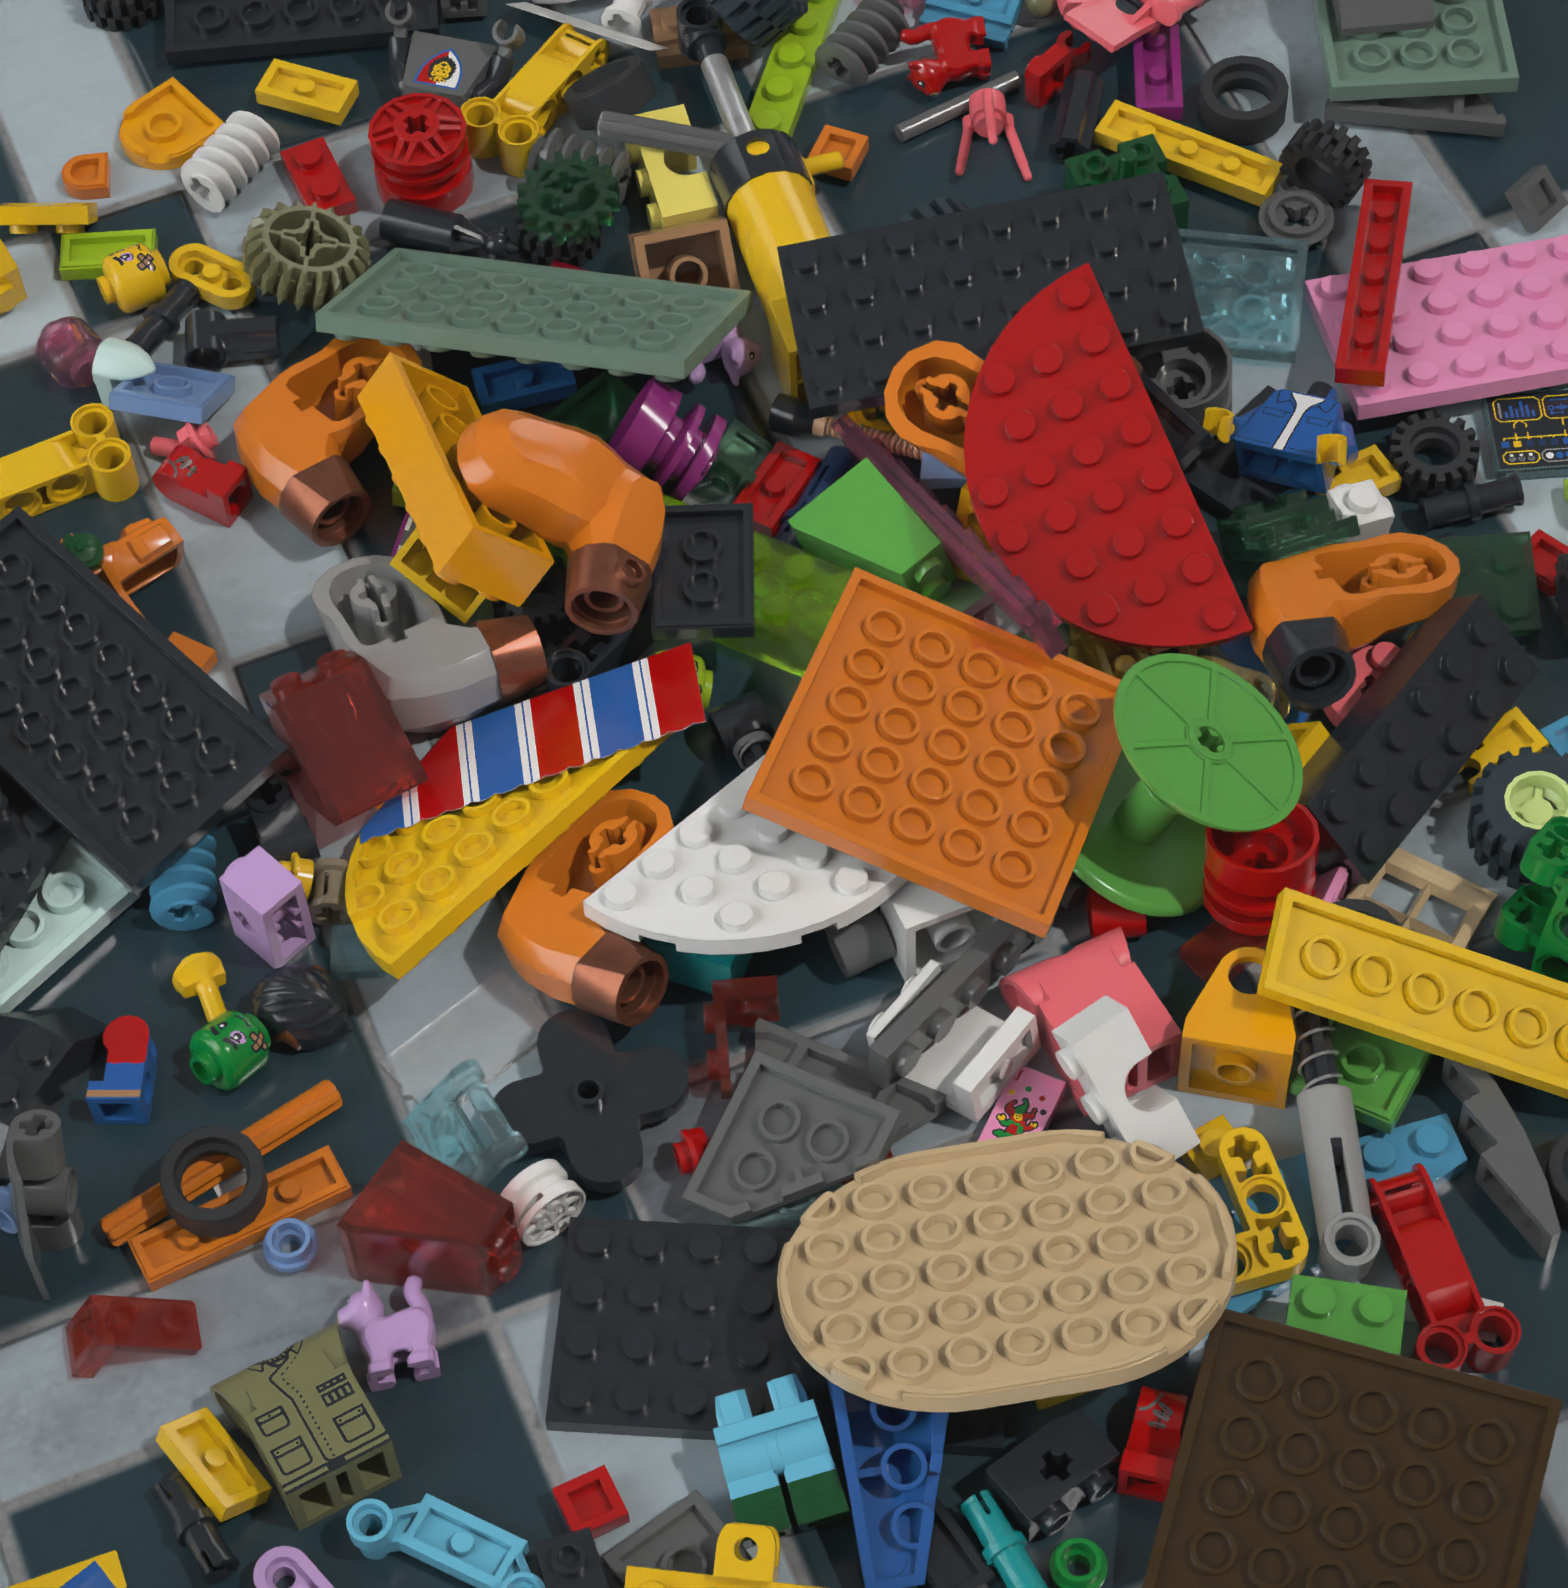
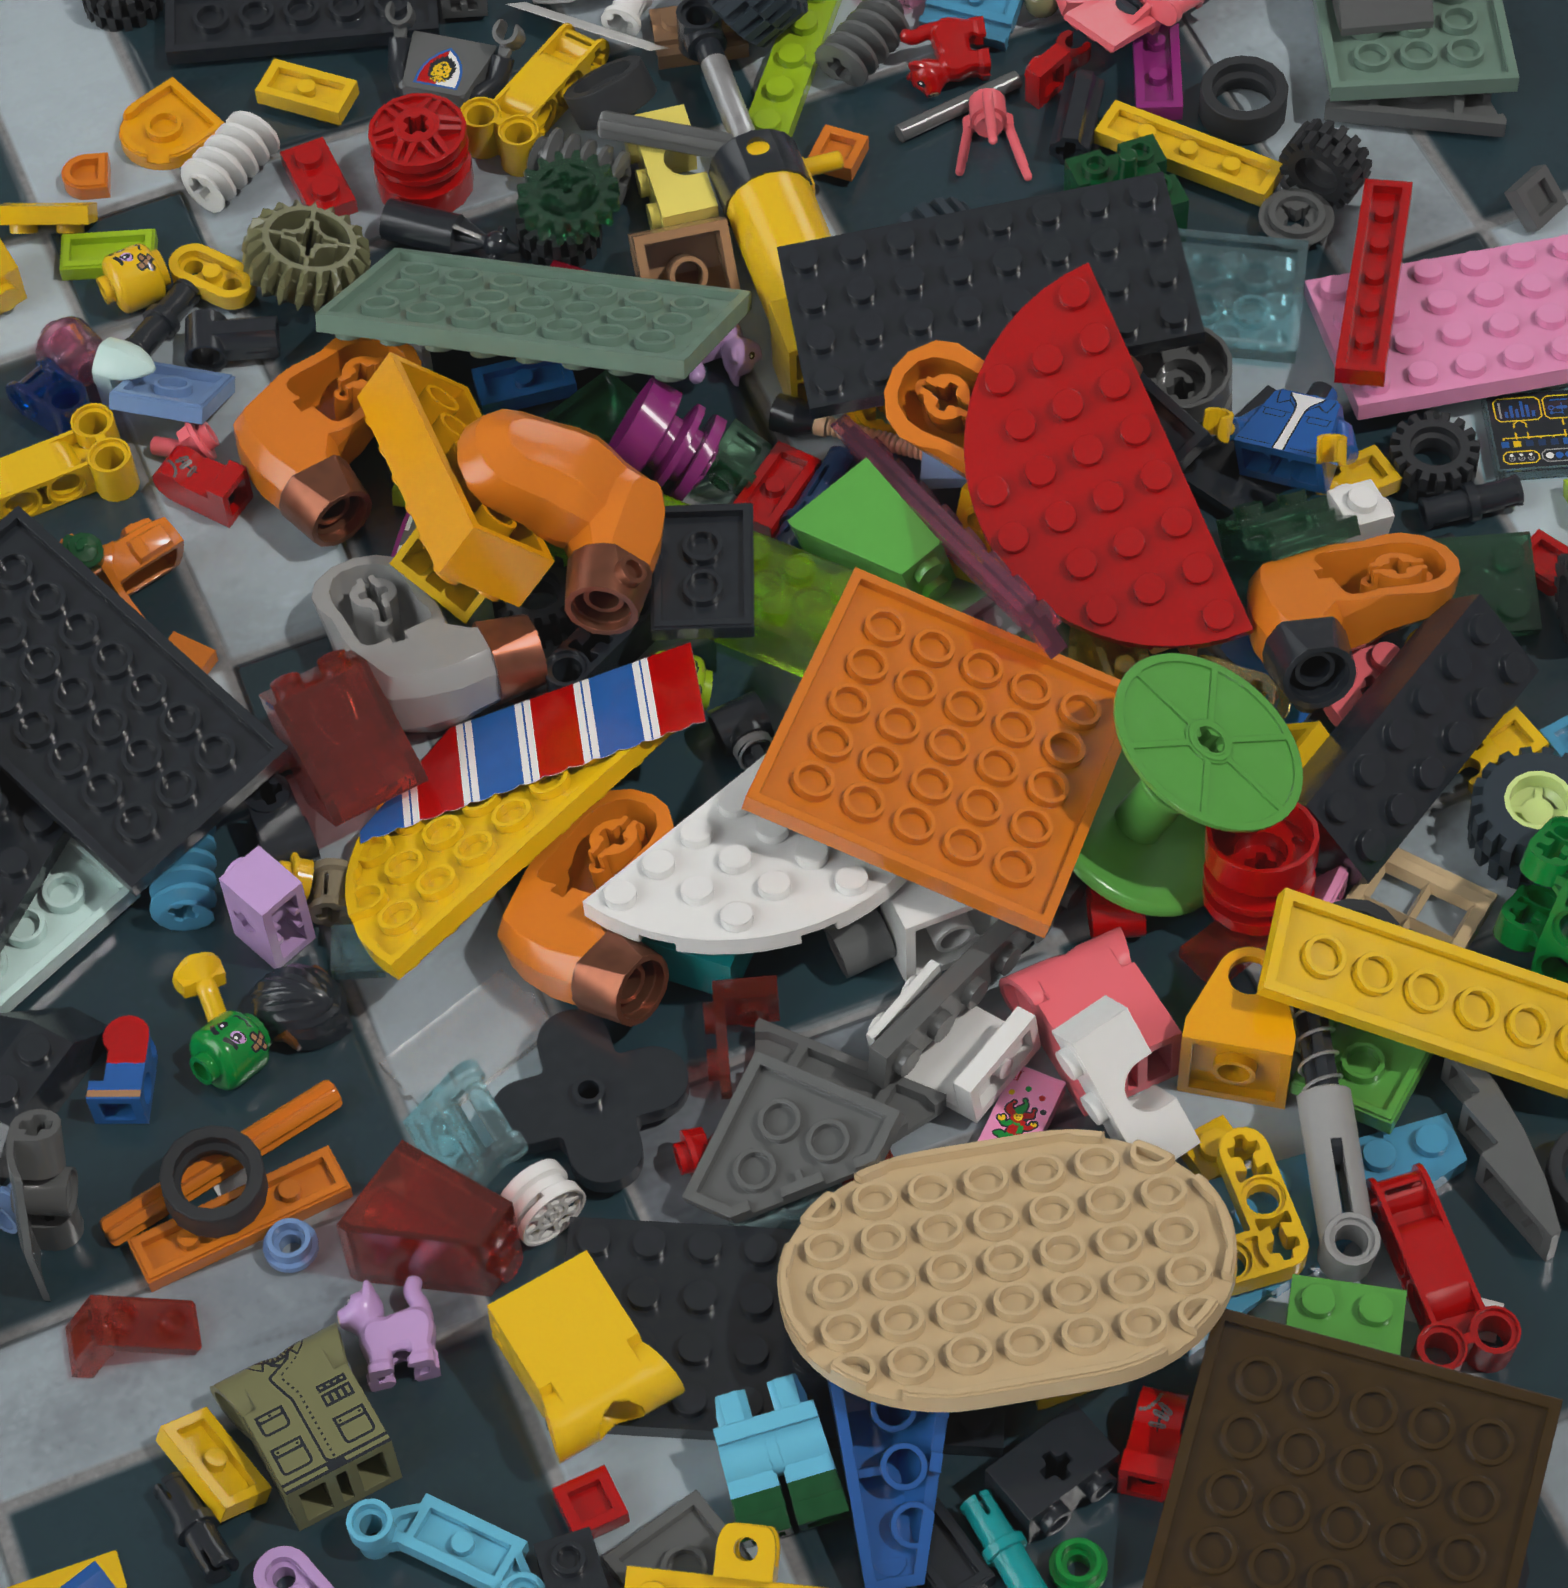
(48, 396): none -> clear blue piece
(579, 1355): none -> yellow piece

